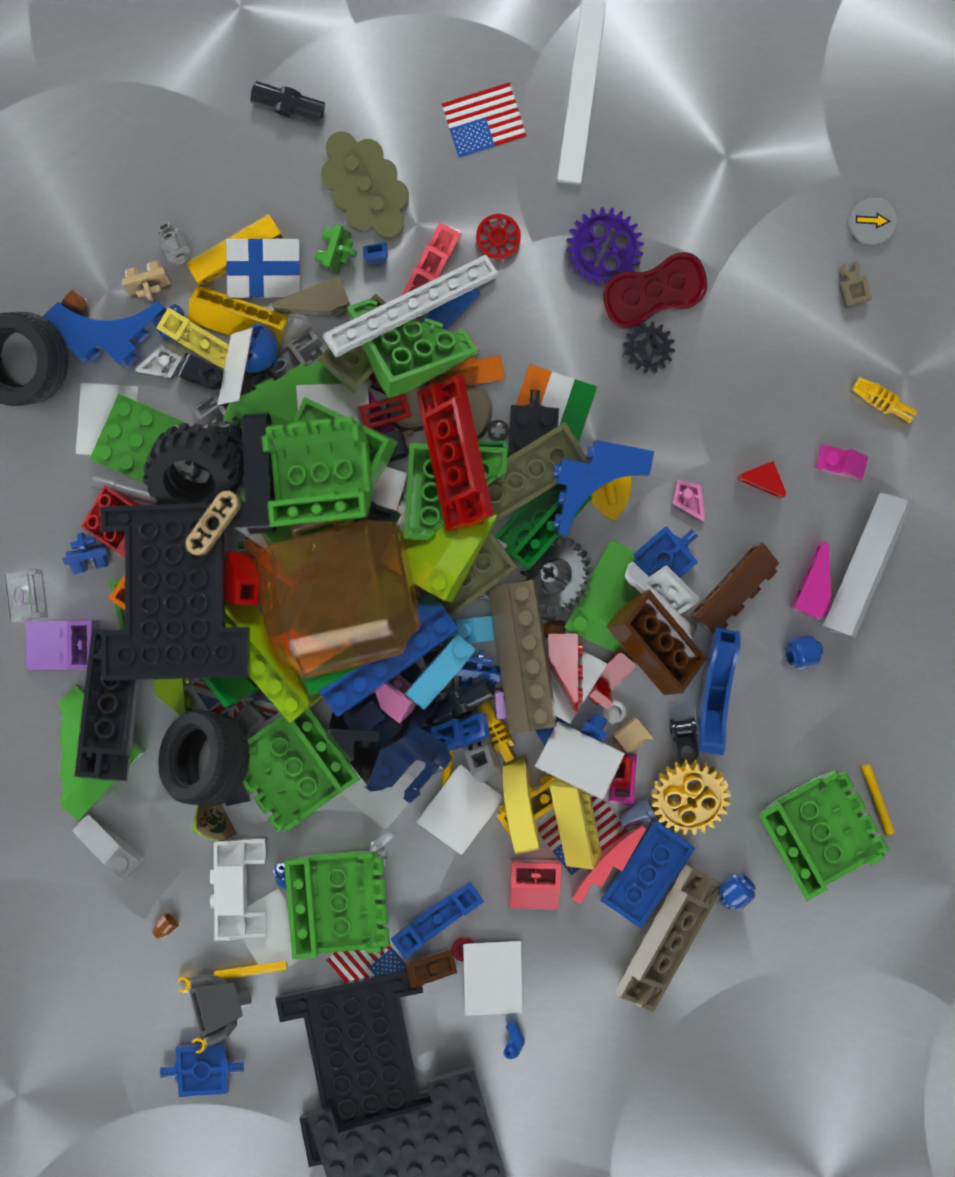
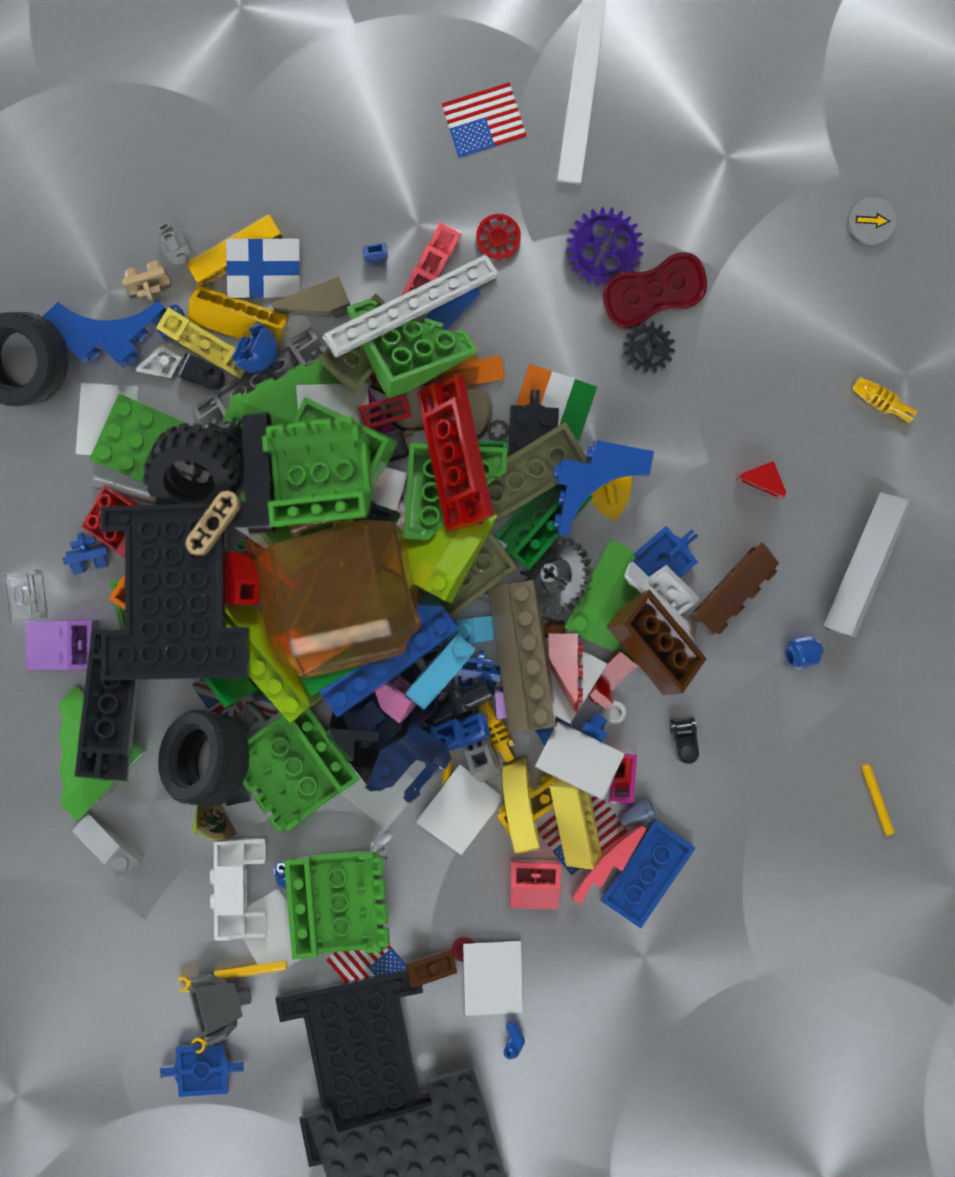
(75, 302): dark orange hose -> none
(165, 926): dark orange hose -> none
(174, 693): lime slope -> none
(234, 366): white sticker -> none
(287, 102): black piece -> none
(338, 250): bright green hips -> none
(365, 185): olive plate -> none
(436, 919): blue slope -> none
(631, 736): tan window -> none
(669, 938): dark tan slope -> none
(689, 498): bright pink piece -> none
(690, 797): yellow gear -> none
(716, 690): blue arch -> none
(737, 892): blue head -> none
(815, 588): dark pink slope -> none
(823, 832): bright green slope -> none
(842, 462): dark pink slope -> none
(855, 288): dark tan plate -> none

